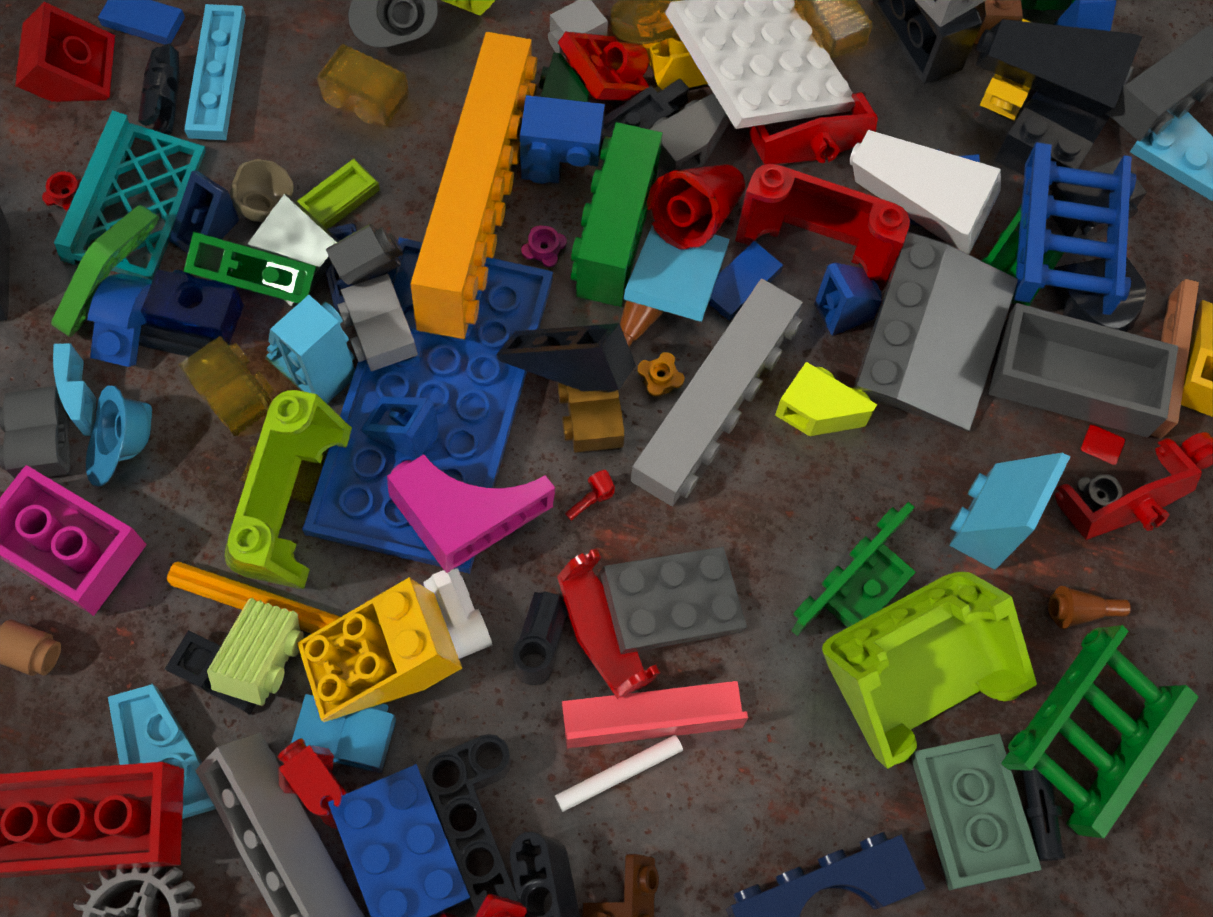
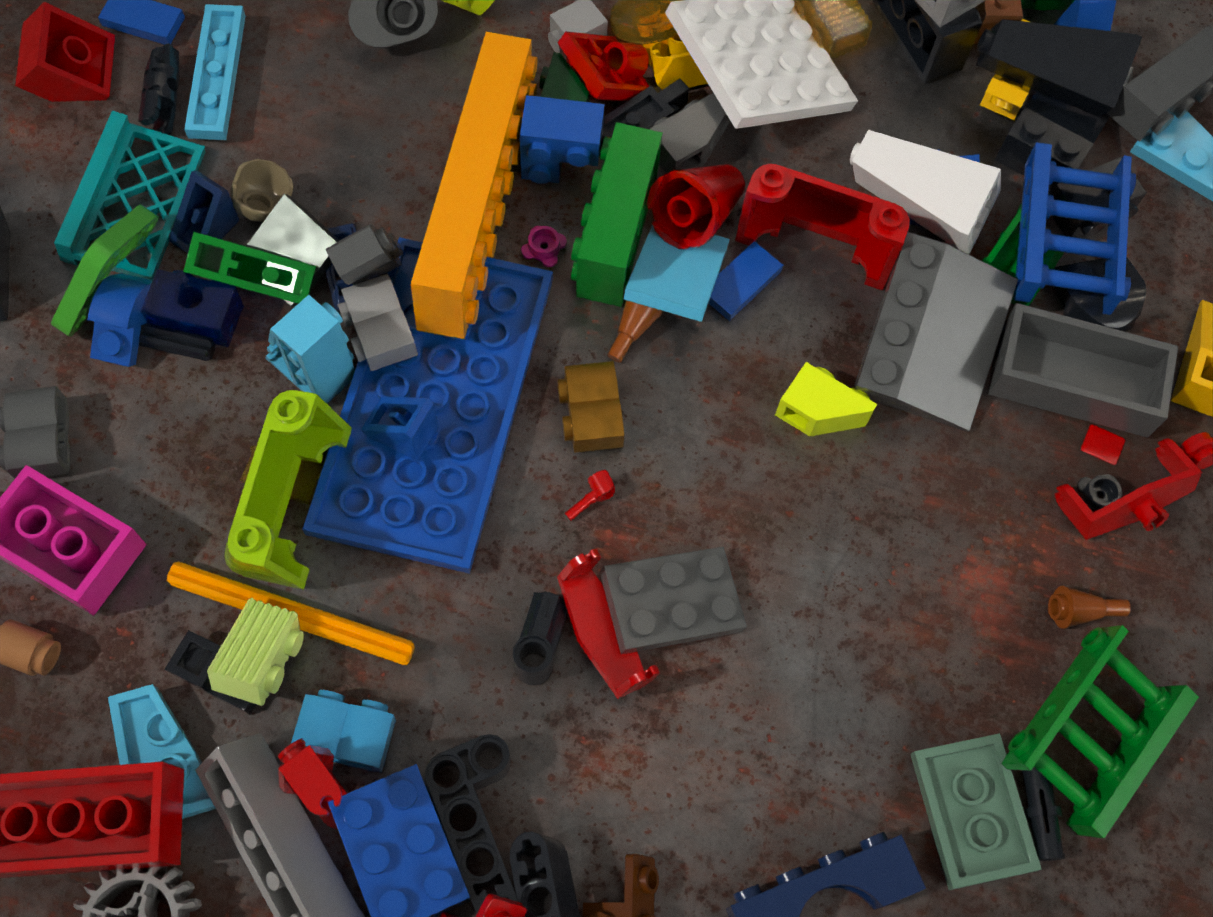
(59, 184): red plate -> none
(73, 392): medium azure slope -> none
(118, 434): dark azure piece -> none
(227, 385): clear yellow brick -> none
(340, 194): lime tile -> none
(363, 85): clear yellow brick -> none
(379, 652): yellow slope -> none
(459, 517): dark pink arch -> none
(462, 620): white piece -> none
(574, 356): black slope -> none
(618, 773): white bar -> none
(653, 714): coral panel -> none
(661, 385): light orange plate -> none
(716, 392): light grey brick -> none
(816, 138): red piece -> none
(847, 298): blue slope -> none
(866, 583): green bracket -> none
(927, 658): lime windscreen -> none
(1006, 507): medium azure slope -> none
(1178, 331): nougat tile -> none

